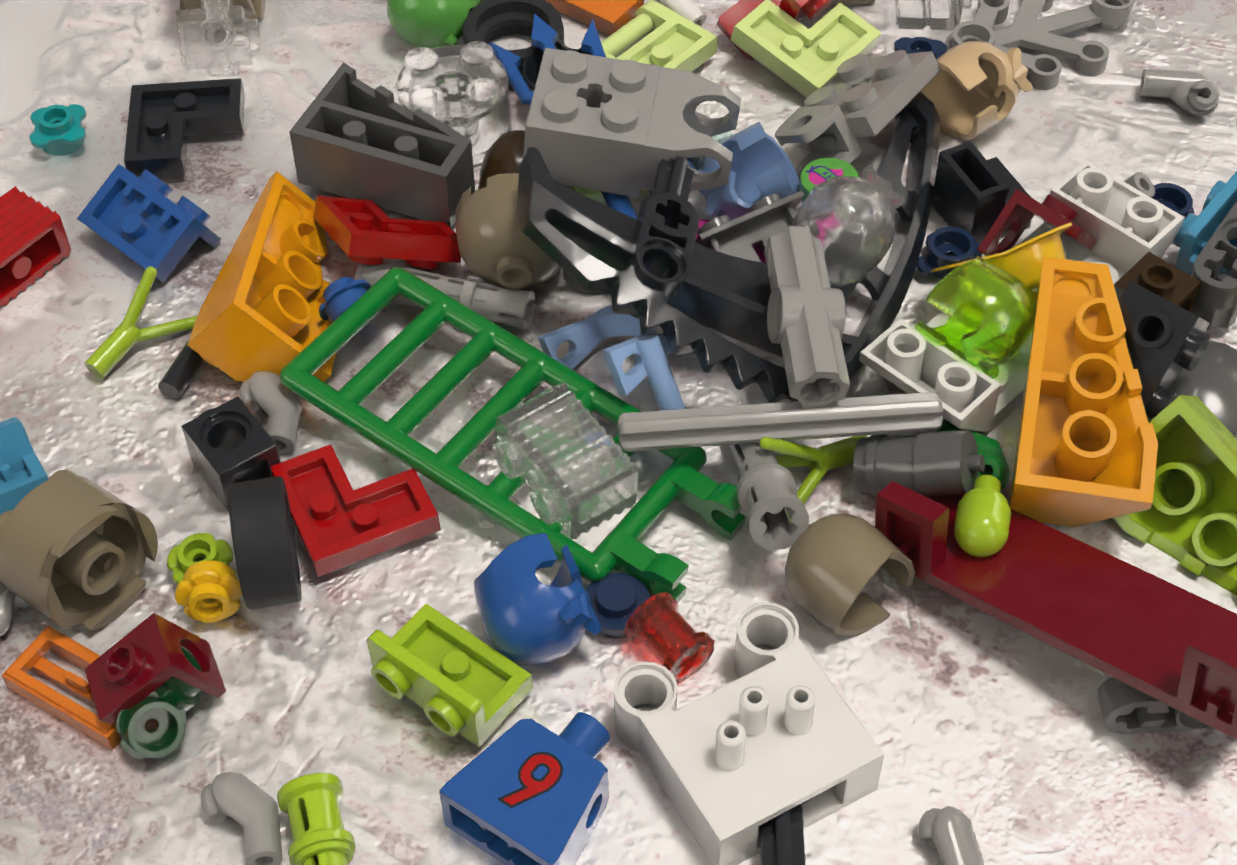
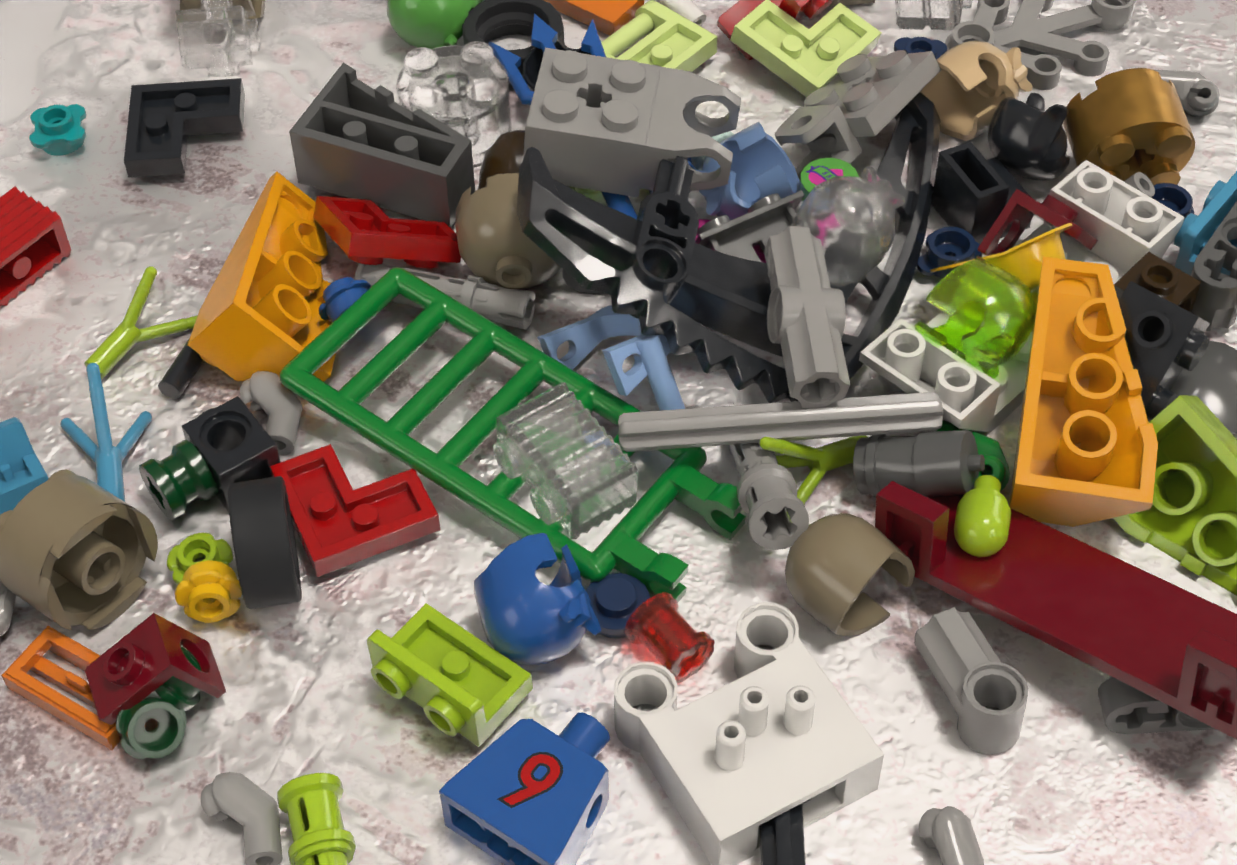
(106, 456): none -> dark azure plant
(144, 223): blue bracket -> none
(178, 479): none -> dark green wheel
(974, 679): none -> light grey piece
(1030, 138): none -> black hair
(1131, 127): none -> pearl gold brick

